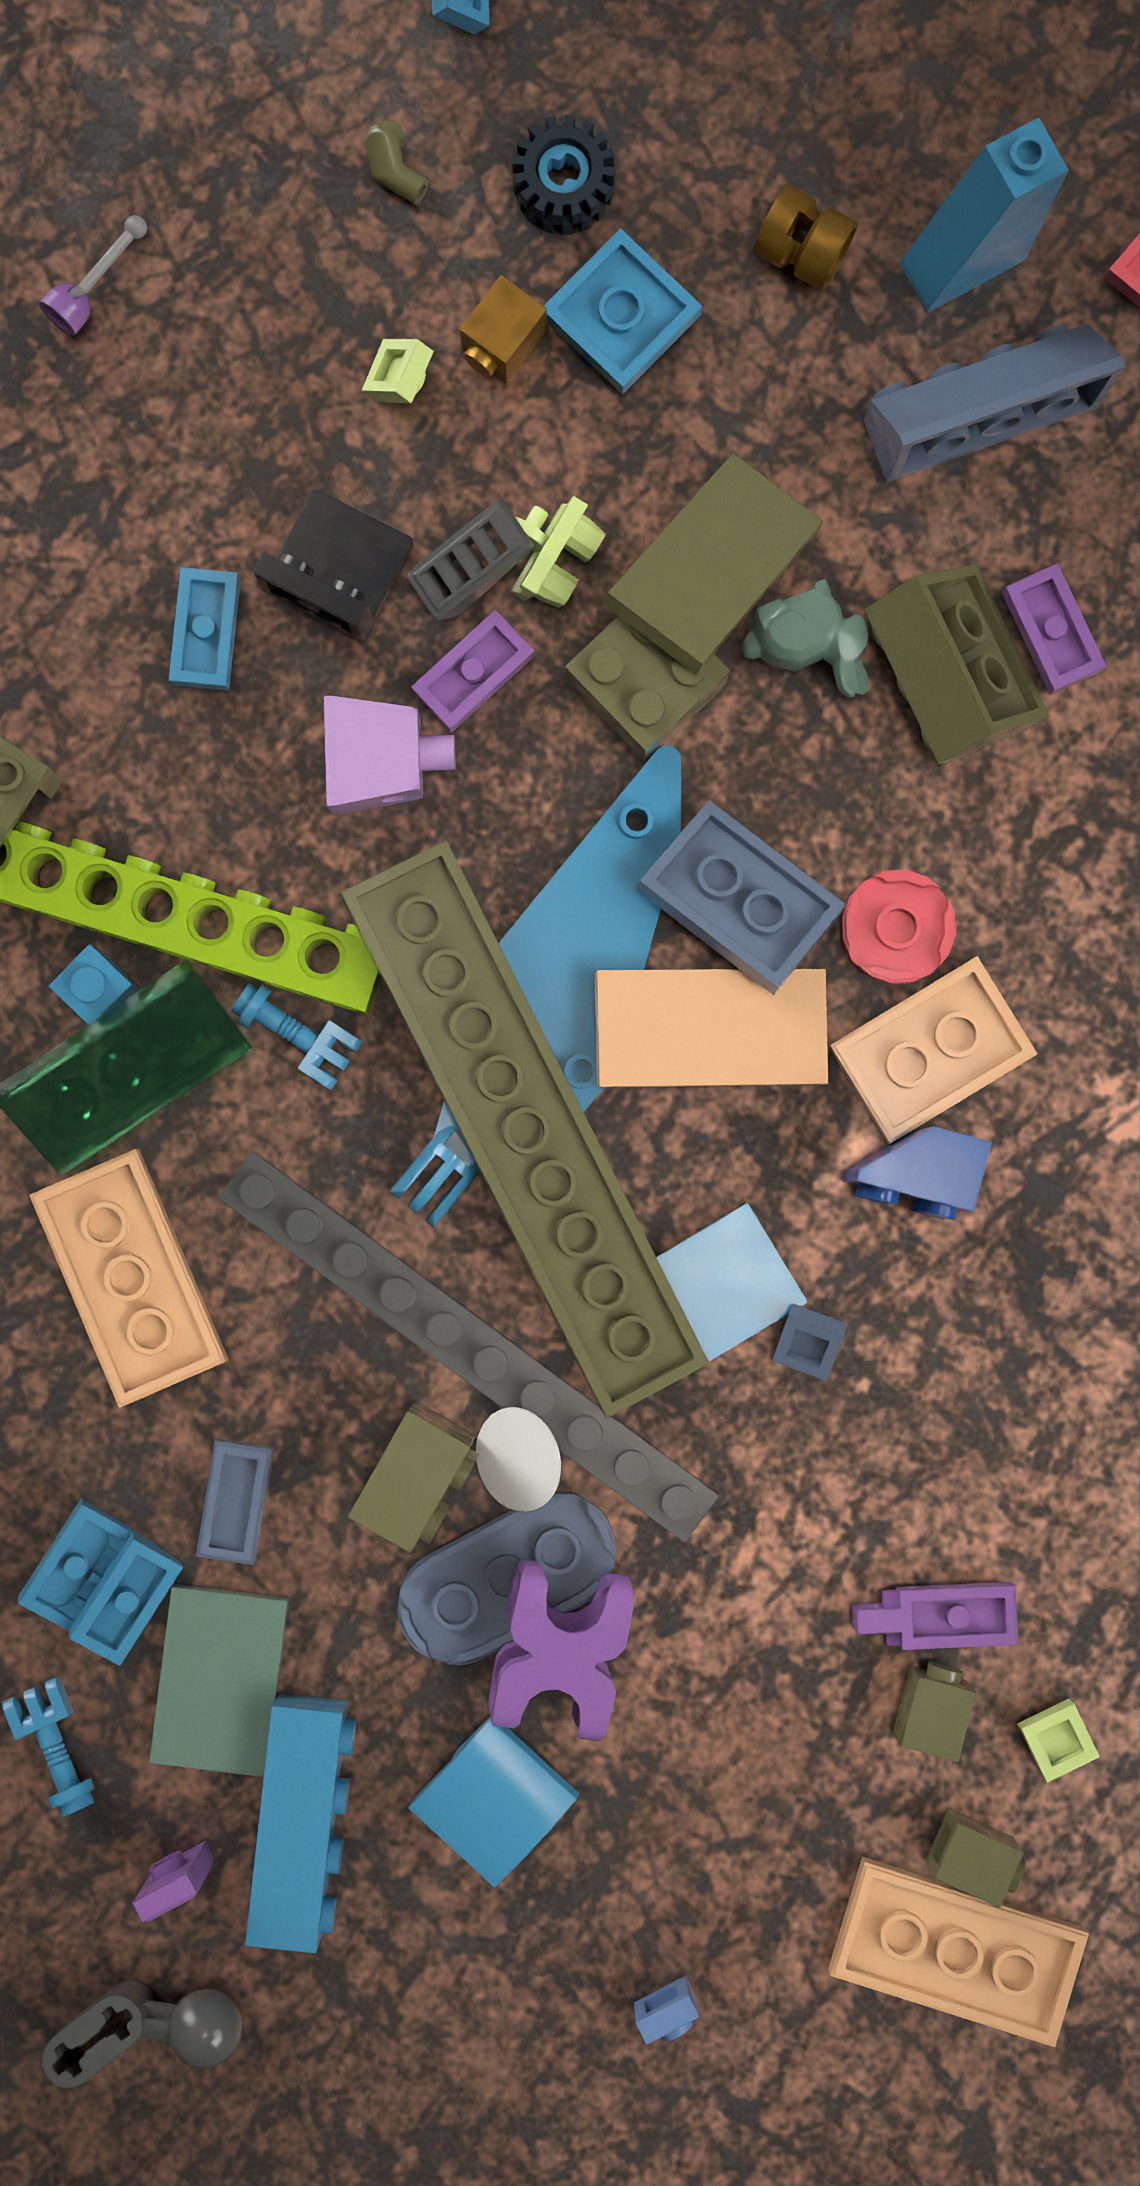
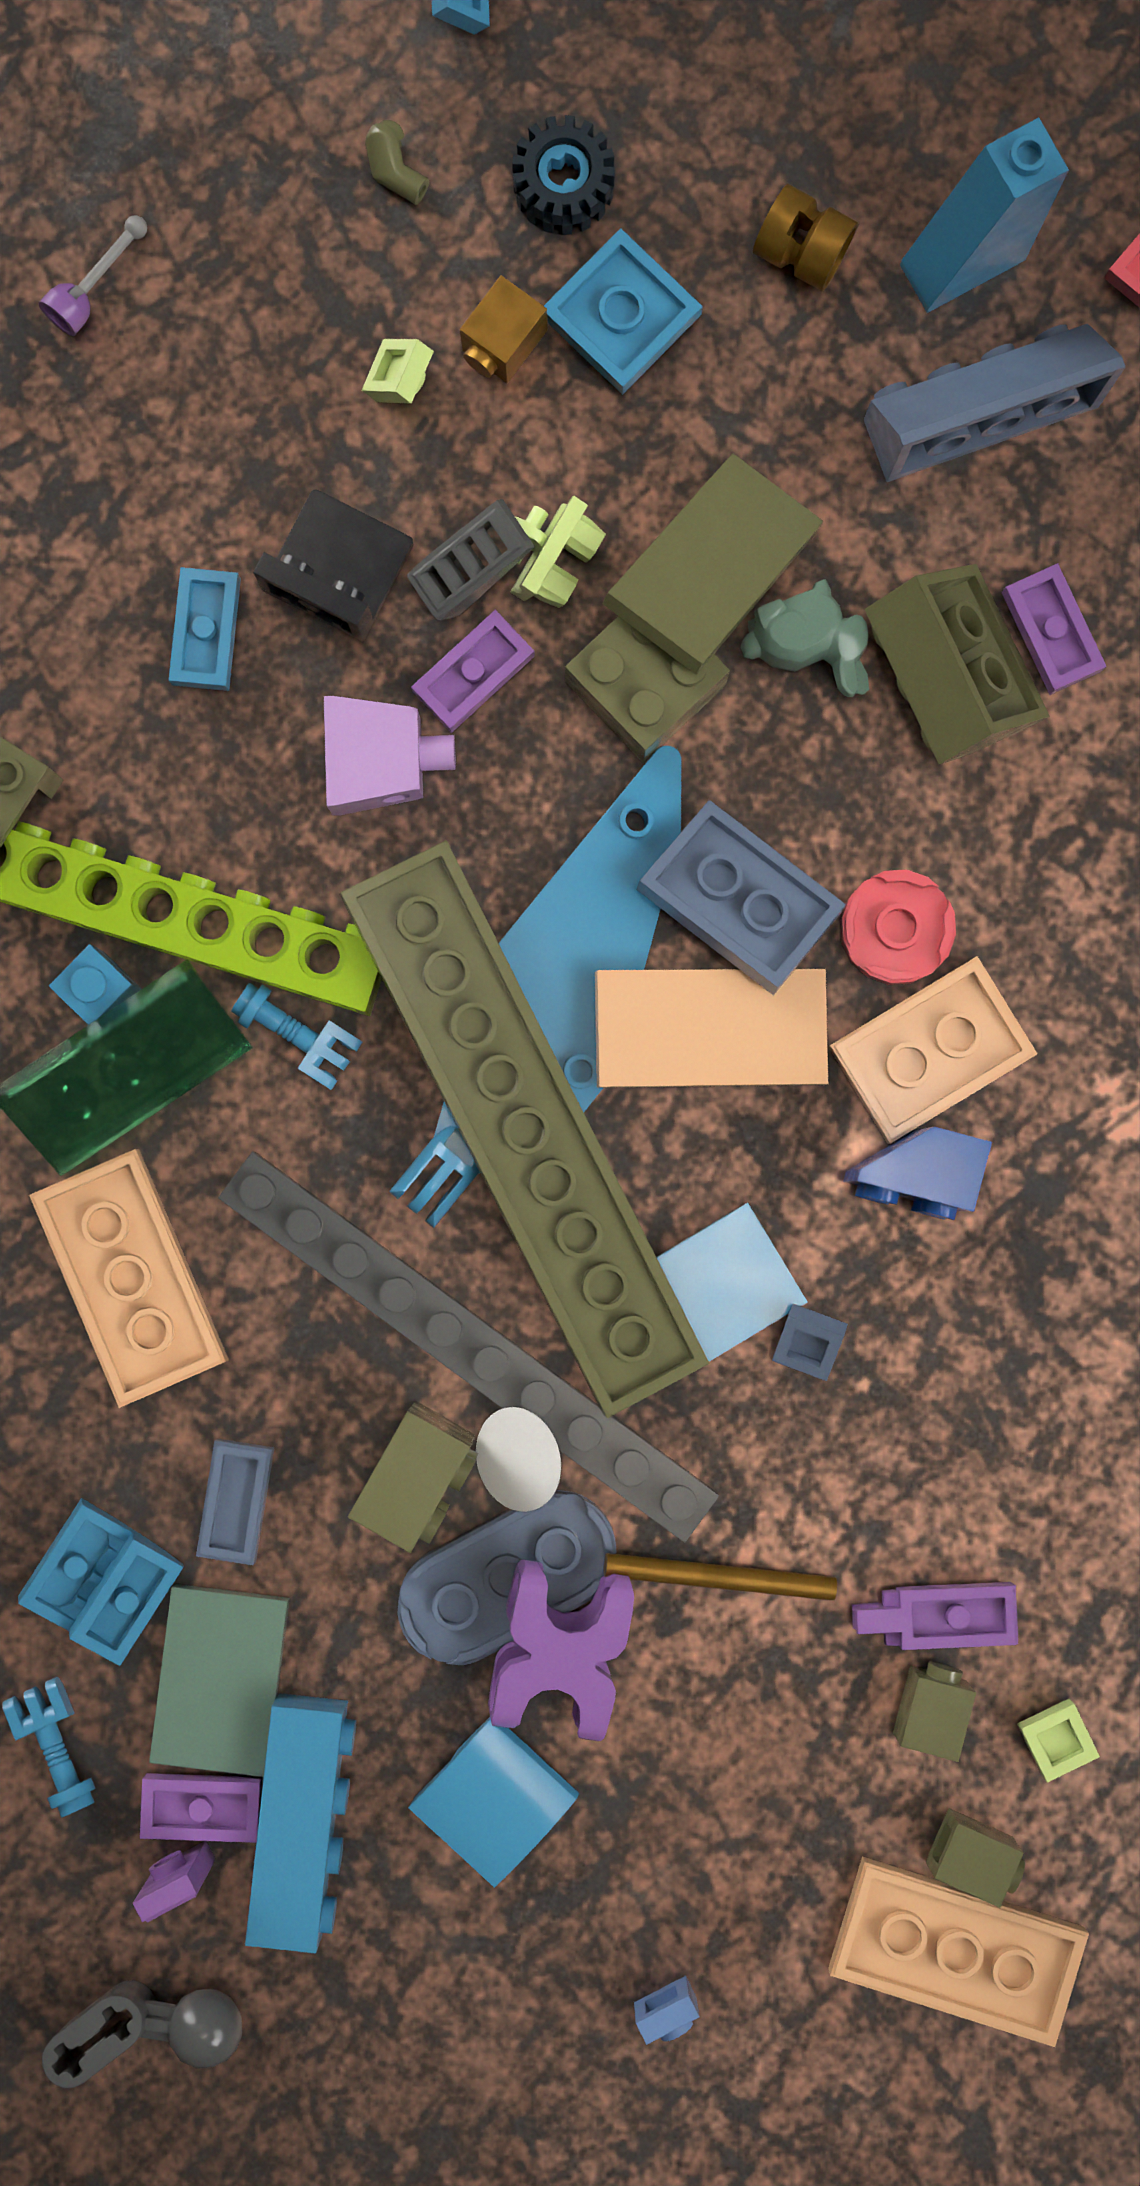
(200, 1807): none -> medium lavender plate
(721, 1576): none -> pearl gold bar

